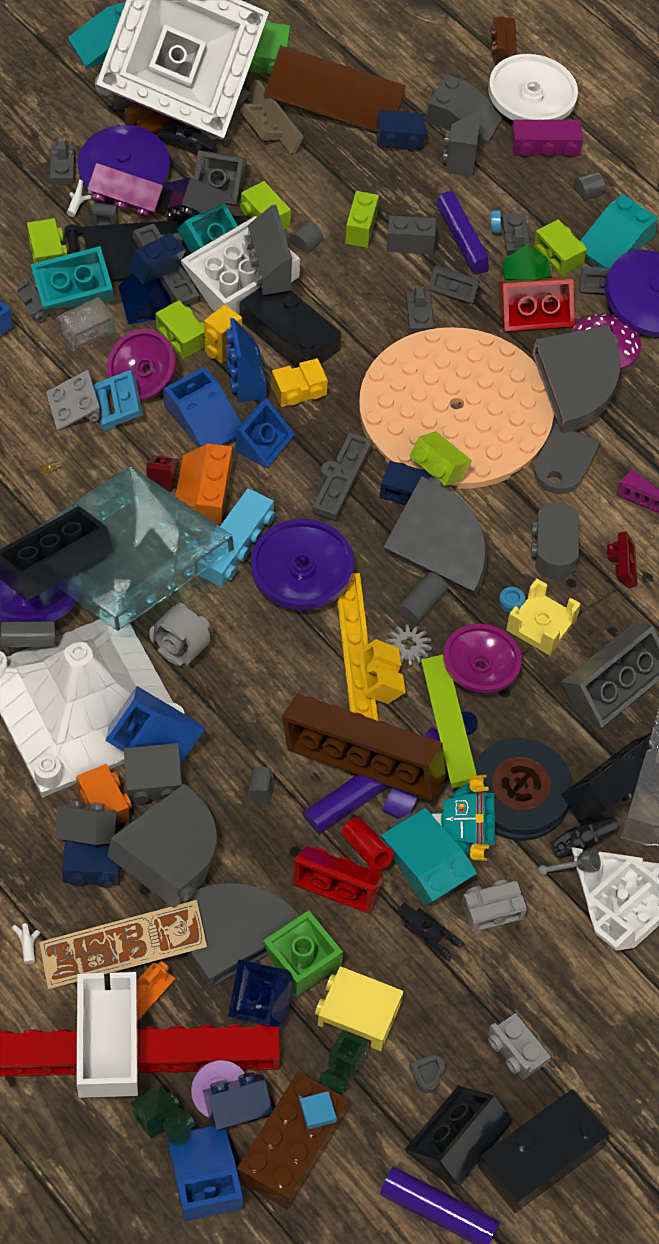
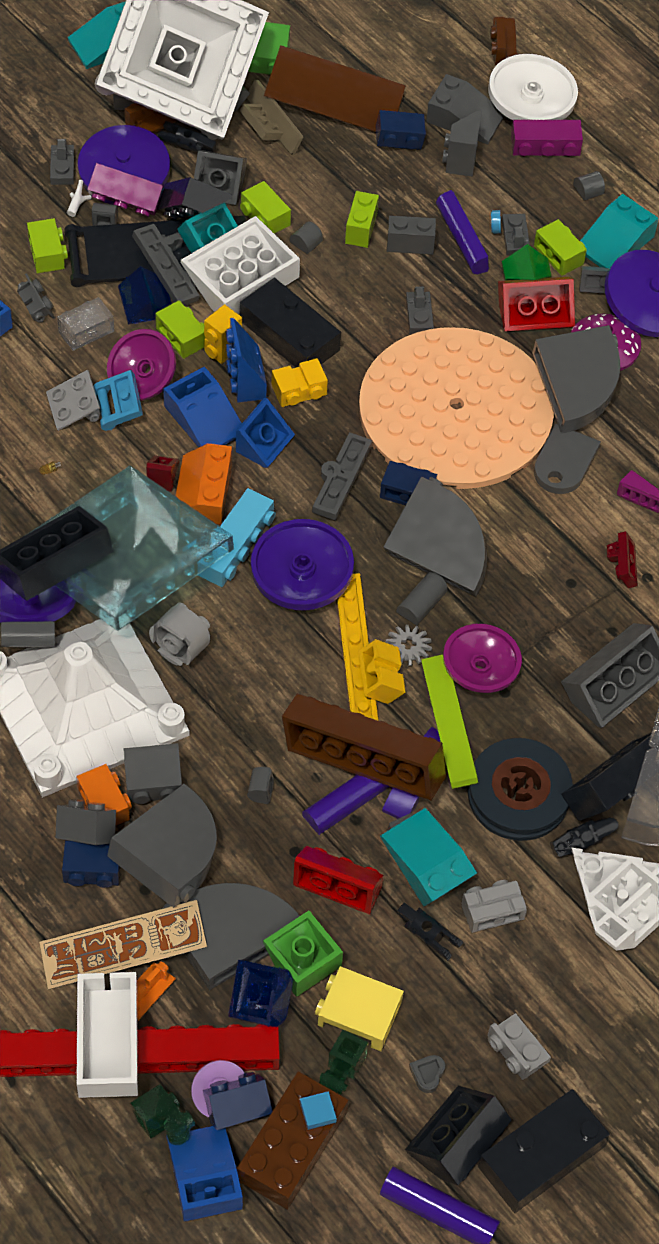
(27, 942): white bar -> none
(73, 279): teal slope -> none
(151, 722): blue slope -> none
(156, 258): dark blue brick -> none
(269, 252): dark grey slope -> none
(367, 843): red brick -> none
(440, 458): lime brick -> none
(454, 284): dark grey hinge -> none
(470, 722): clear blue piece -> none
(470, 817): teal torso -> none
(510, 598): dark azure tile -> none
(542, 620): light yellow panel -> none
(556, 540): dark grey brick -> none
(587, 861): dark grey hinge -> none

